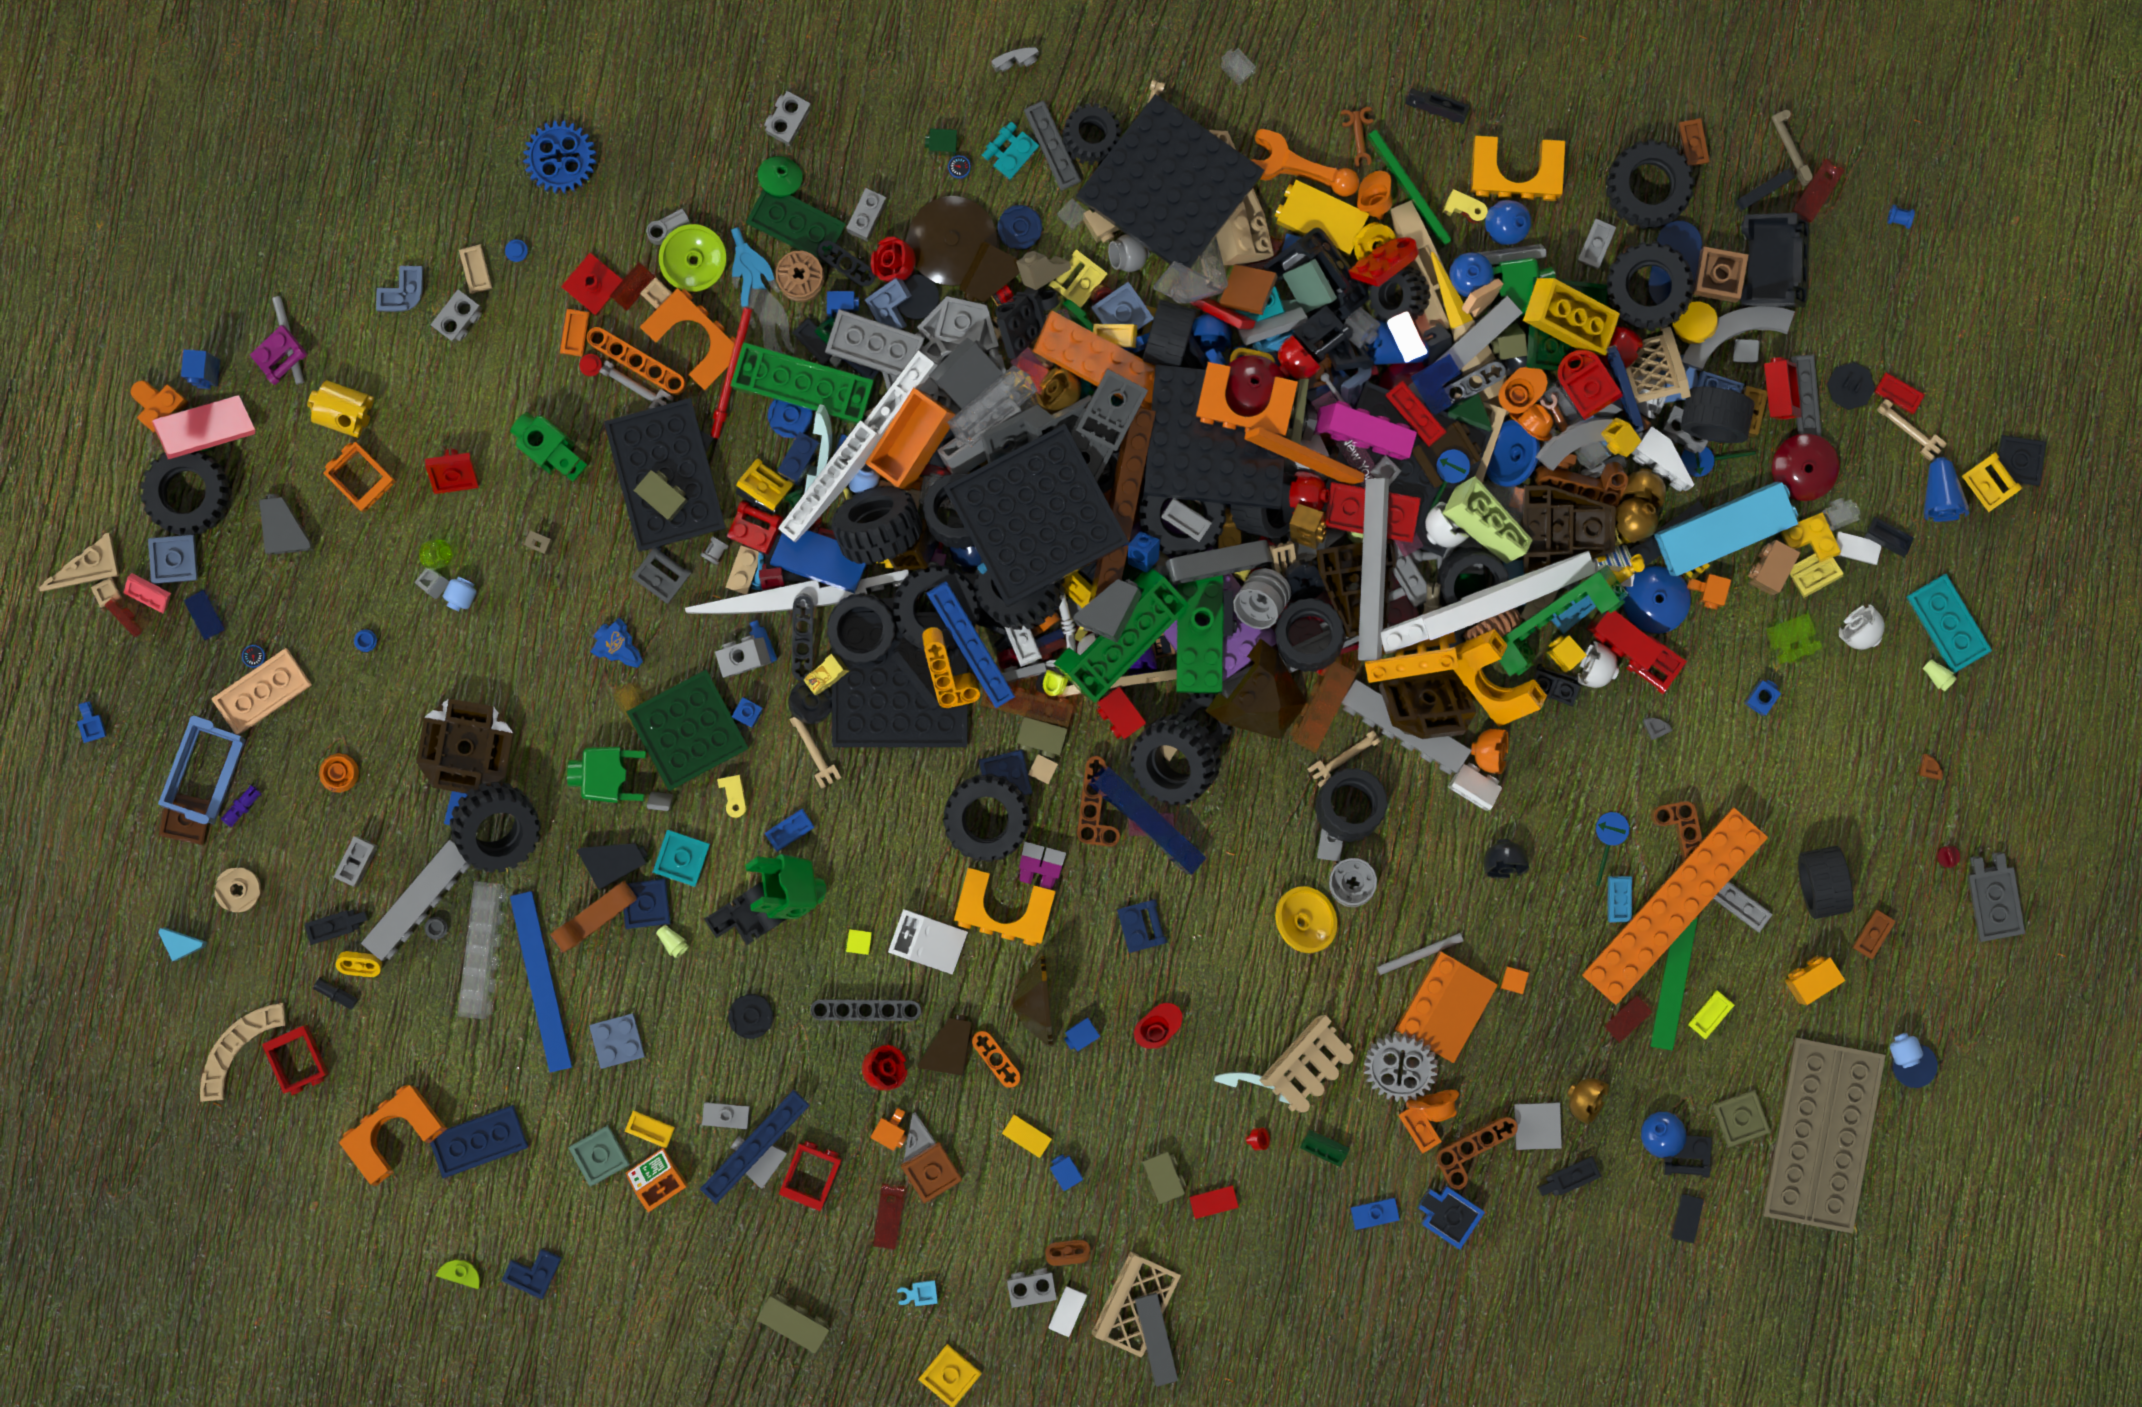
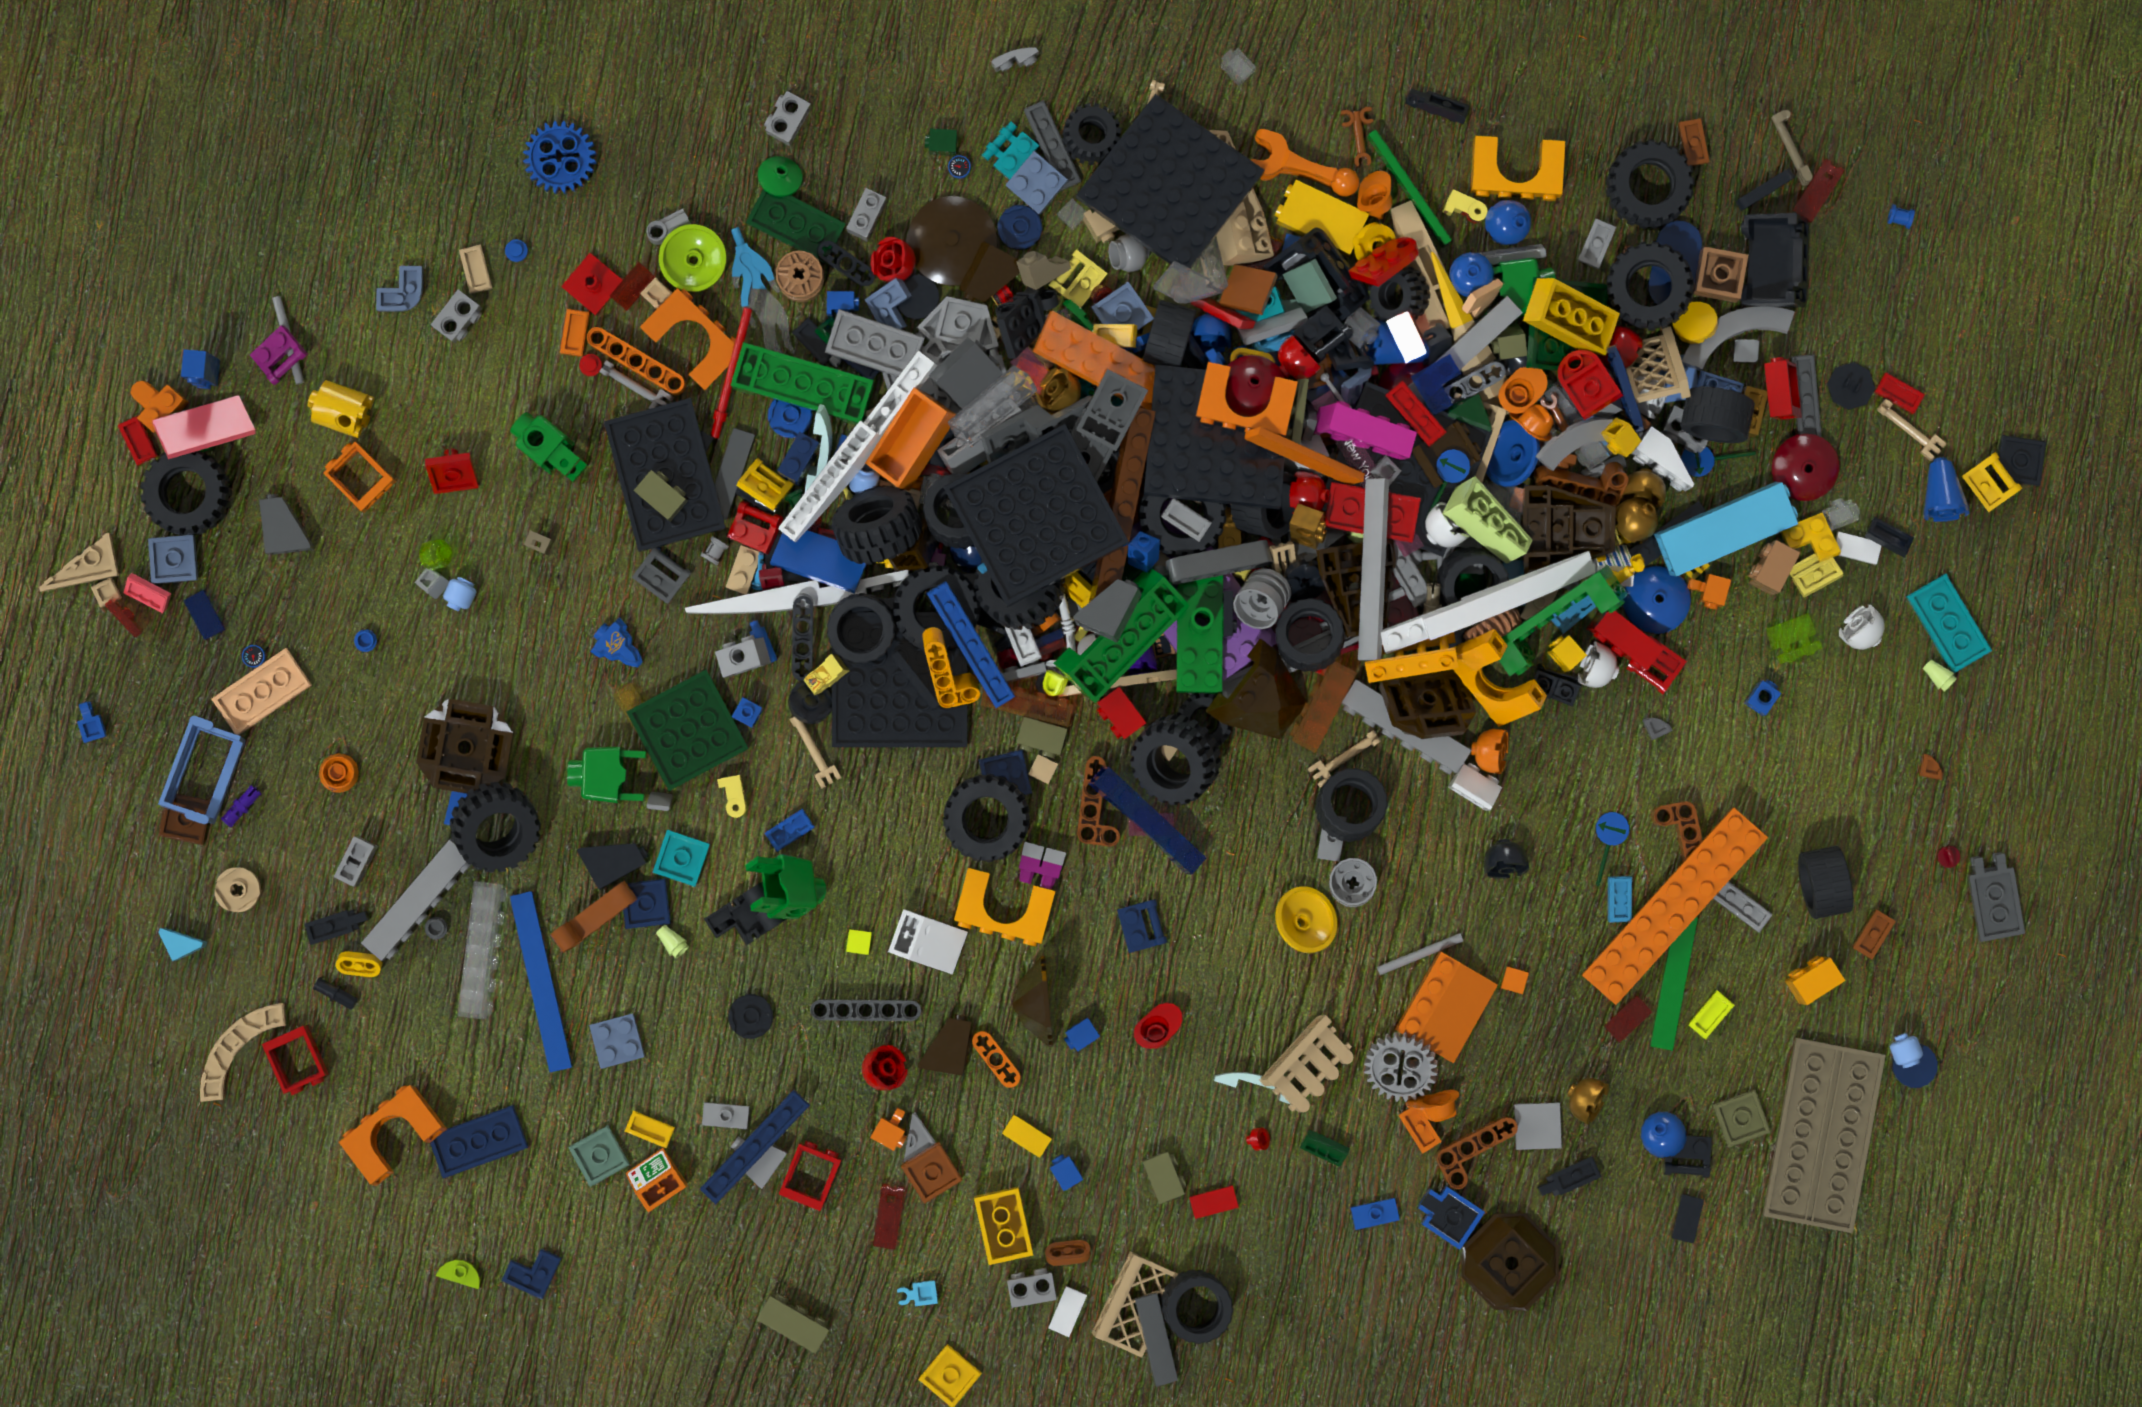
(138, 441): none -> red tile
(732, 468): none -> dark grey tile
(1003, 1225): none -> yellow brick
(1037, 182): none -> sand blue plate
(1209, 1330): none -> black tyre
(1492, 1244): none -> dark brown piece

